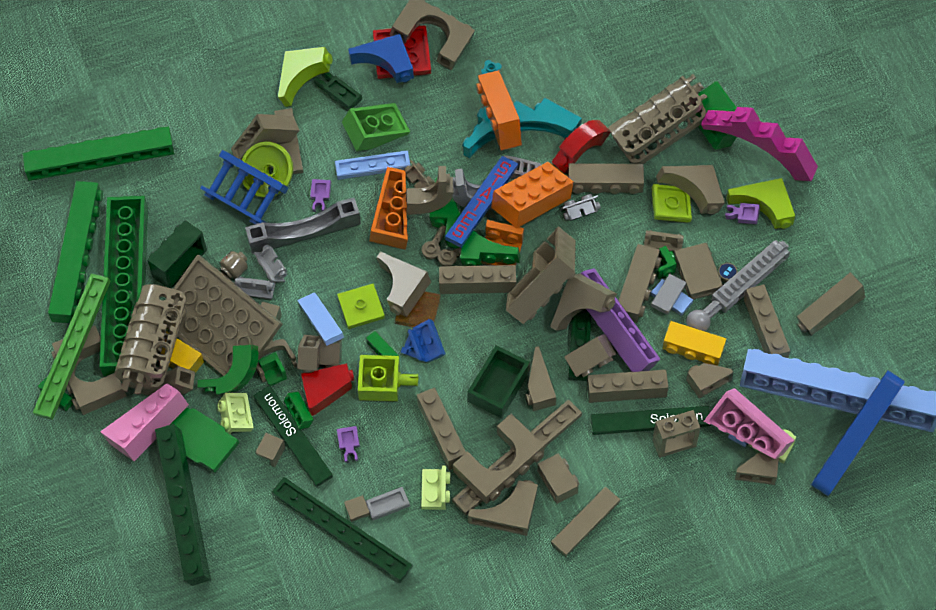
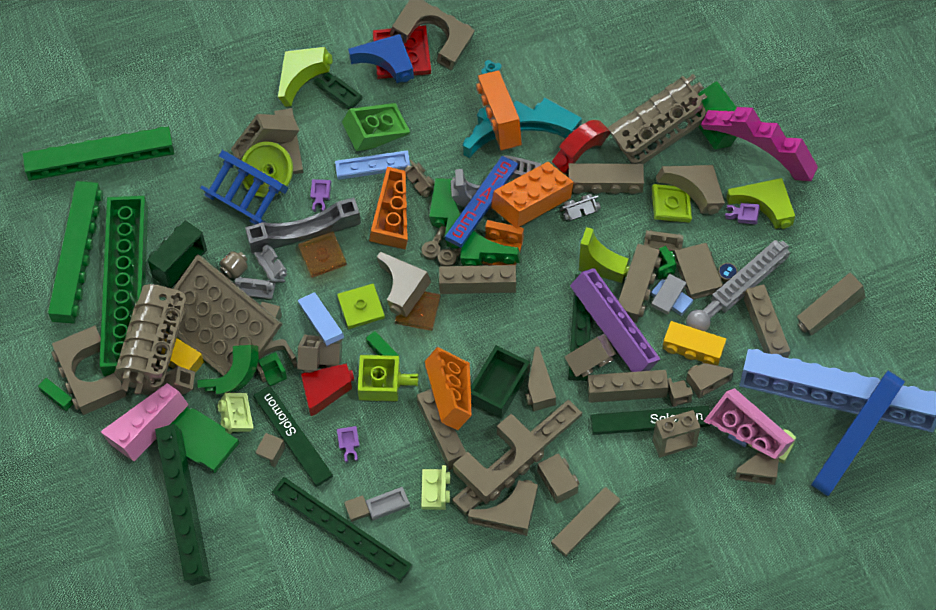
(71, 347): bright green plate -> none
(298, 410): green piece -> none
(322, 254): none -> clear orange plate
(424, 342): blue slope -> none
(431, 197): dark tan arch -> none
(450, 386): none -> orange wedge
(548, 273): dark tan piece -> none
(581, 294): dark tan arch -> none
(606, 263): none -> lime arch
(679, 393): none -> dark tan panel

